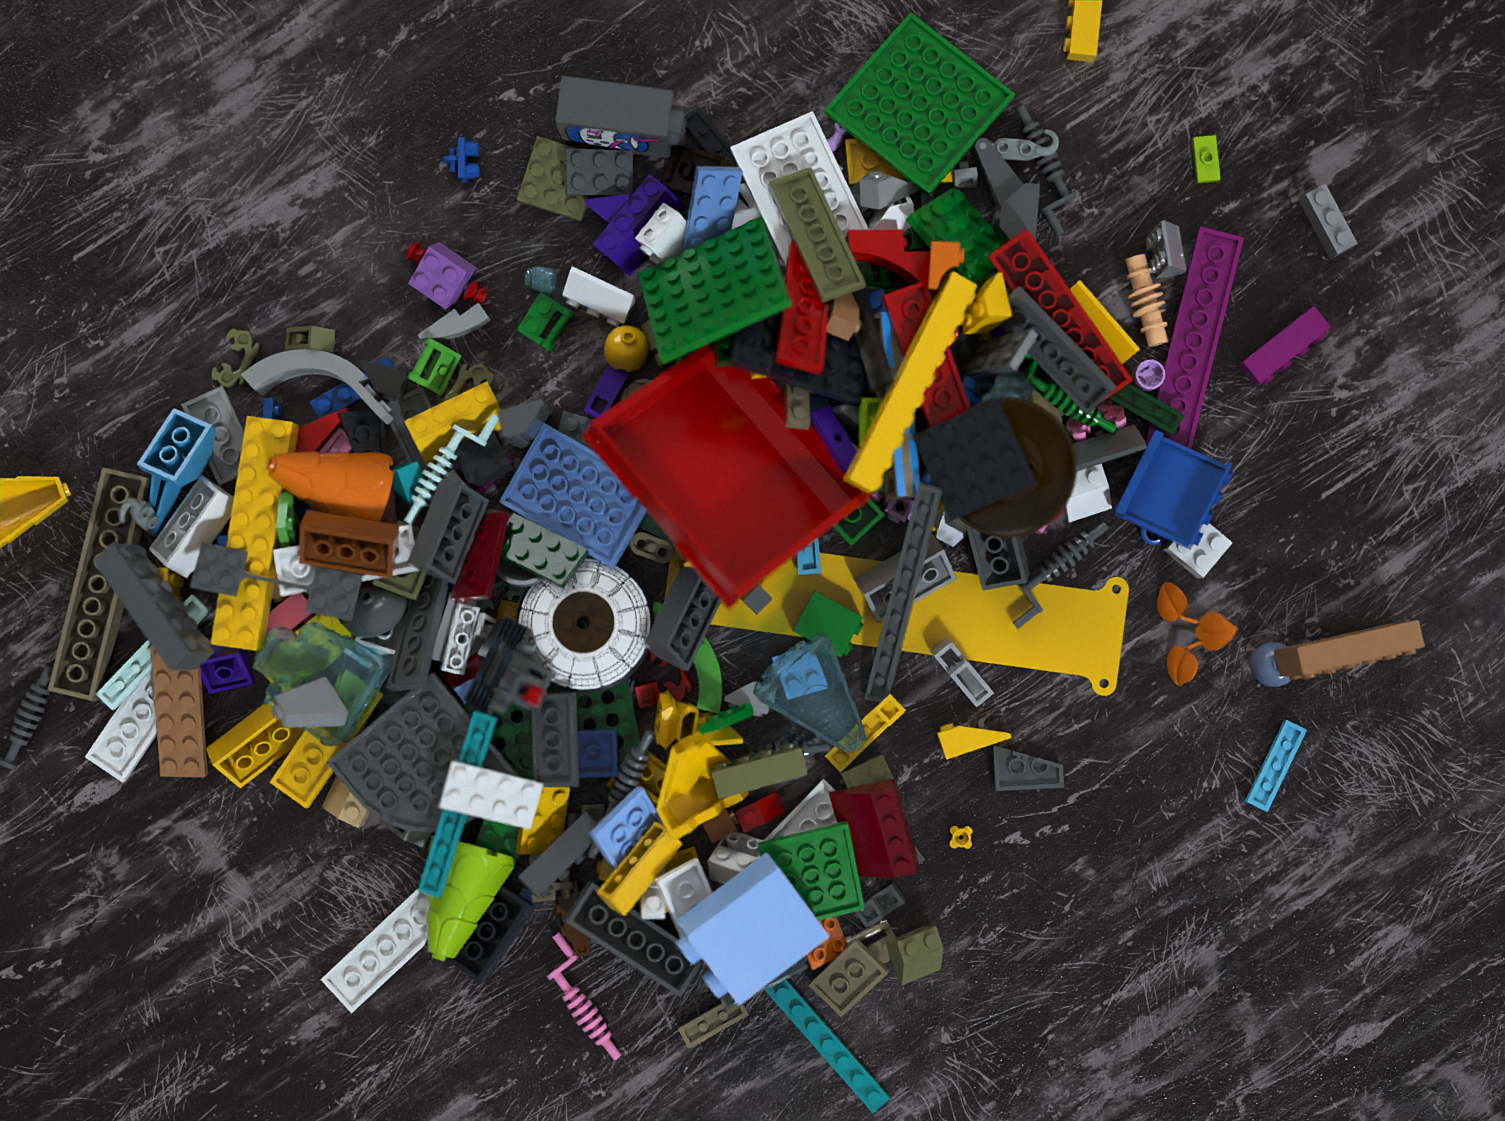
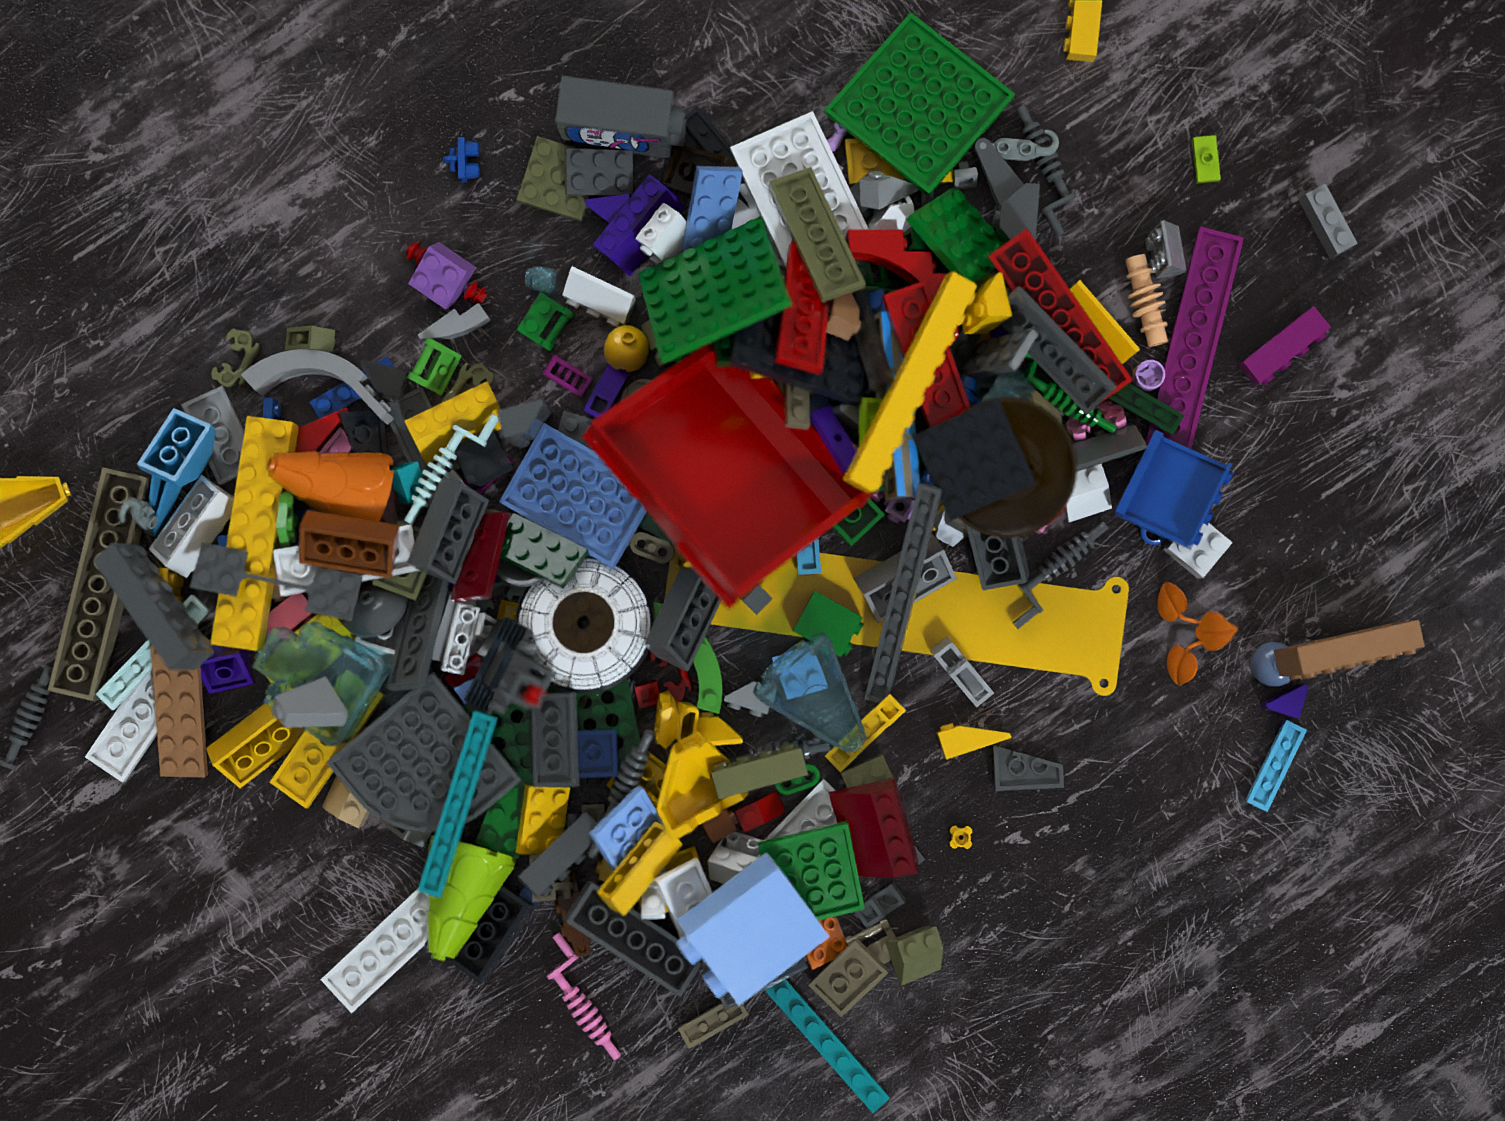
(490, 794): white plate -> none
(555, 378): none -> magenta slope
(727, 718): green plate -> none
(800, 783): none -> green plate
(943, 258): orange arch -> none
(1288, 702): none -> dark purple slope

